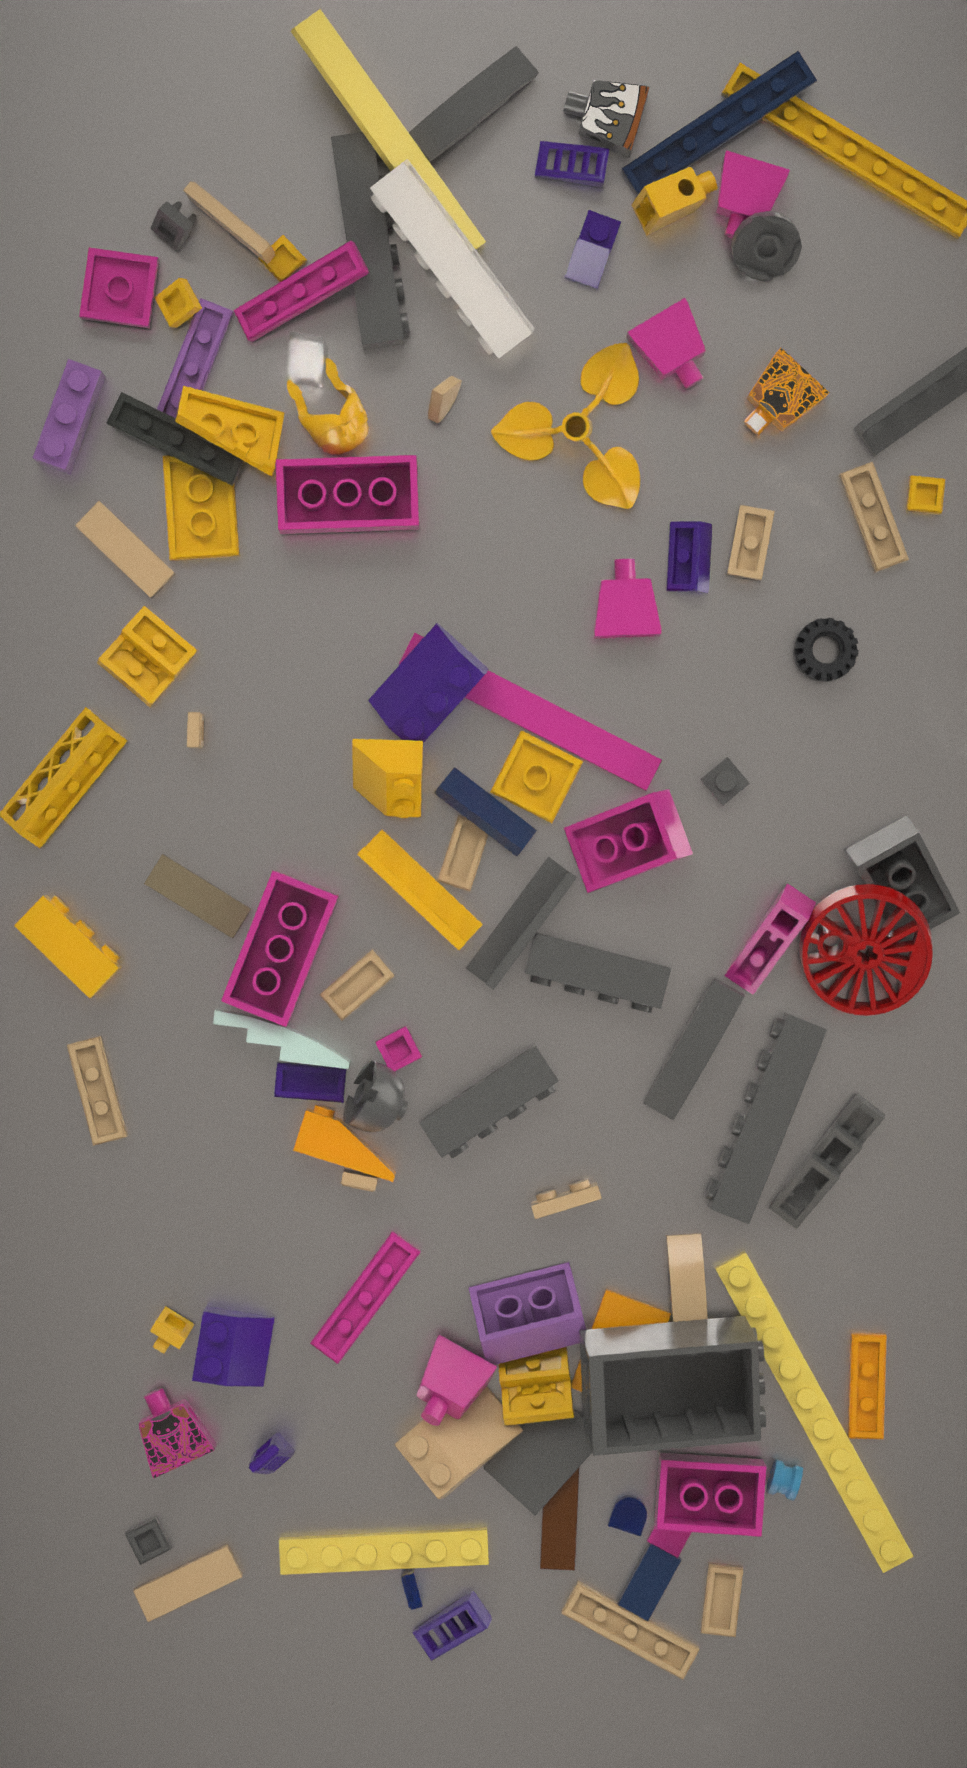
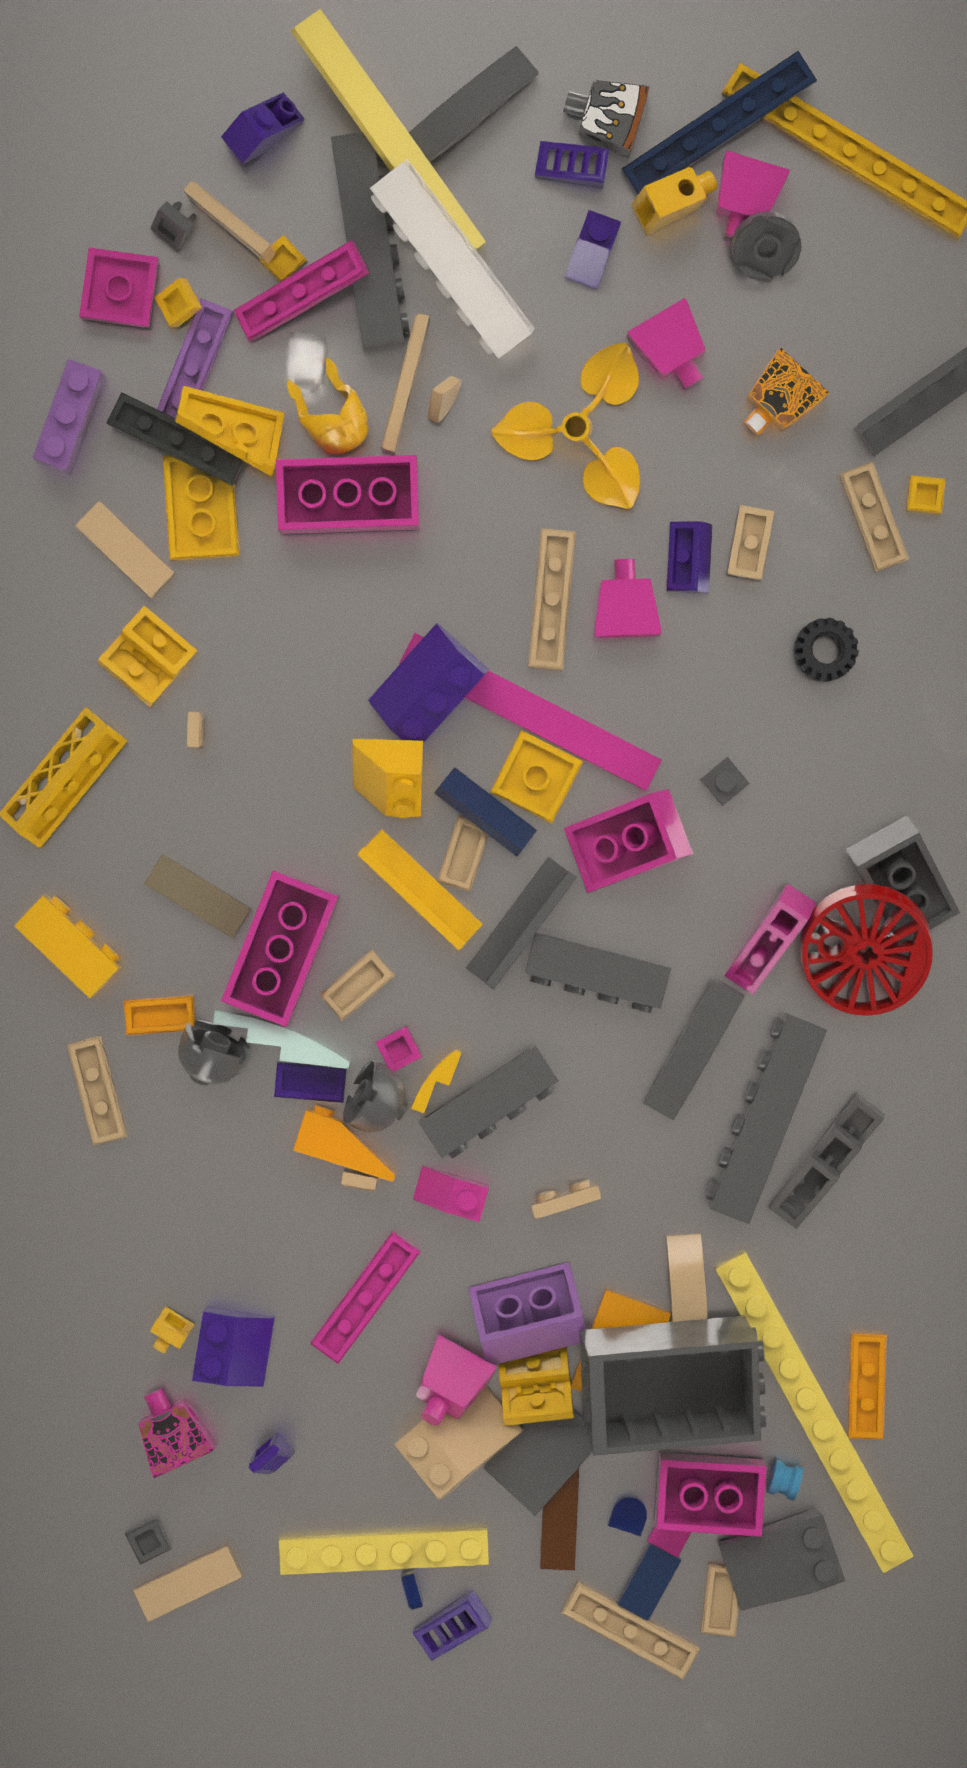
(159, 1014): none -> light orange tile
(210, 1053): none -> dark grey cylinder
(262, 127): none -> dark purple slope
(405, 384): none -> tan tile
(441, 1073): none -> yellow slope
(451, 1193): none -> dark pink slope
(551, 599): none -> tan tile
(784, 1563): none -> dark grey slope

